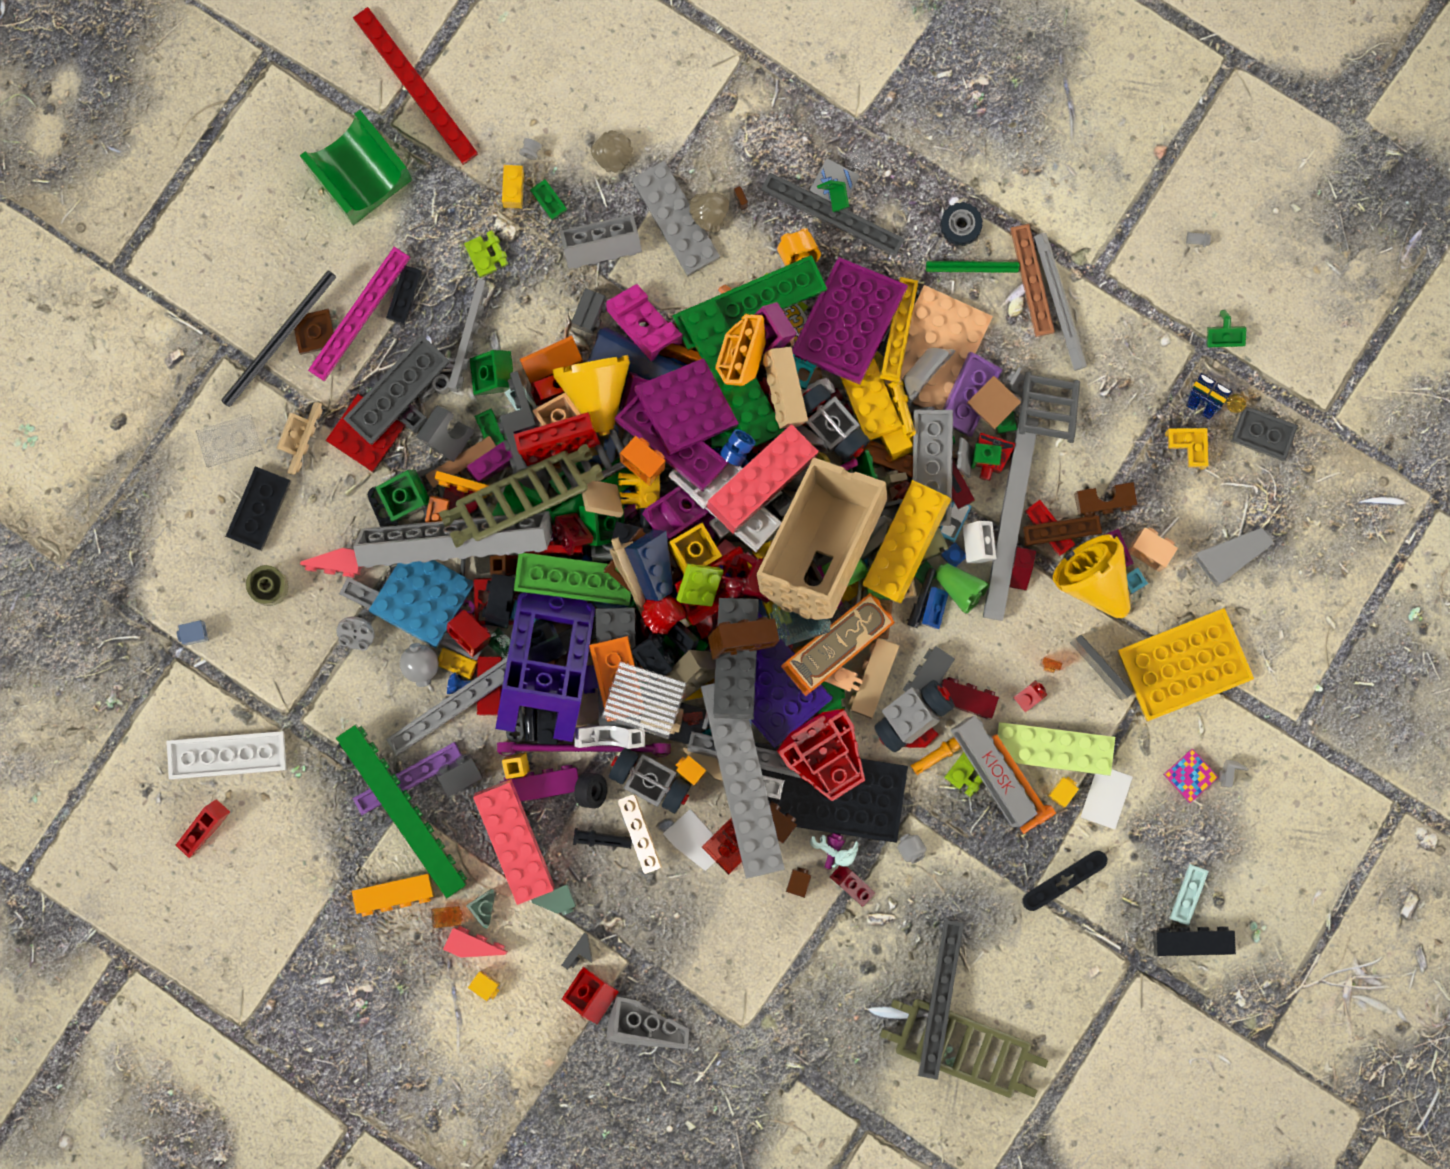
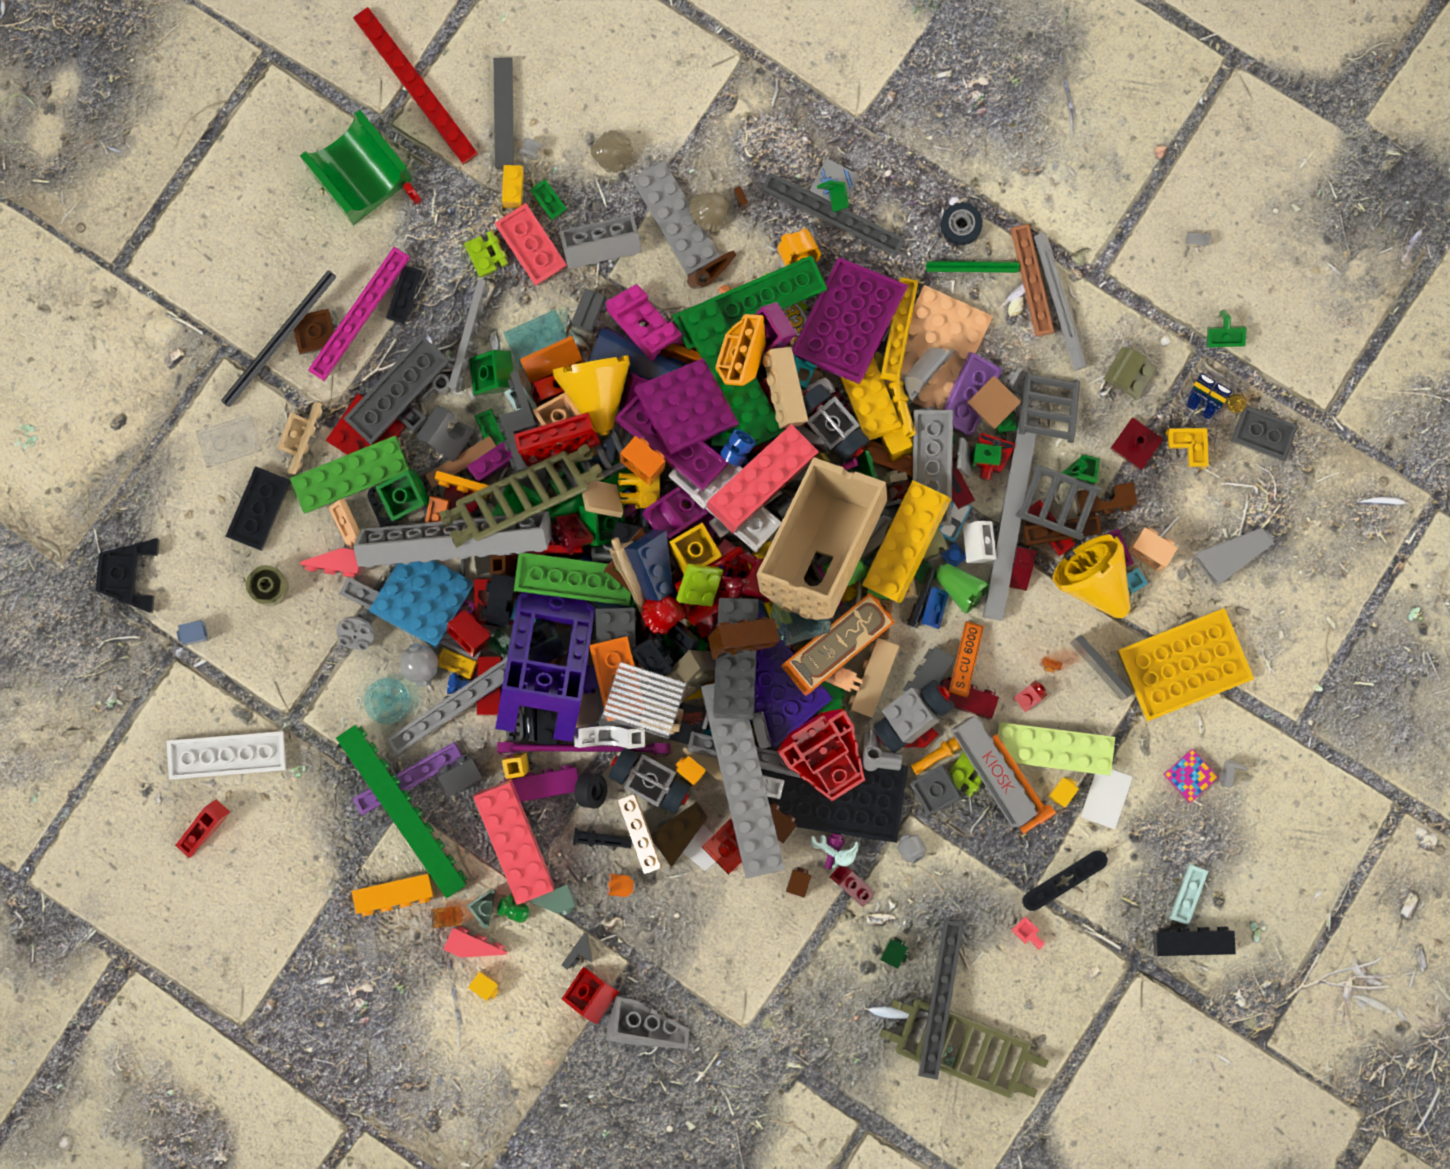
(118, 573): none -> black wing
(345, 522): none -> light nougat hinge
(349, 474): none -> bright green plate
(389, 684): none -> clear light blue plate
(412, 193): none -> red tile
(503, 112): none -> dark grey tile
(517, 913): none -> green animal
(530, 244): none -> coral plate
(535, 335): none -> clear light blue plate
(620, 885): none -> orange piece
(678, 832): none -> dark brown wedge
(710, 271): none -> reddish brown piece
(761, 730): none -> light grey beam
(874, 757): none -> light grey piece
(894, 952): none -> dark green brick
(936, 790): none -> dark grey tile
(966, 659): none -> orange tile
(1026, 931): none -> coral plate
(1059, 526): none -> dark grey bar
(1084, 468): none -> green slope
(1130, 372): none -> olive brick
(1136, 443): none -> dark red tile

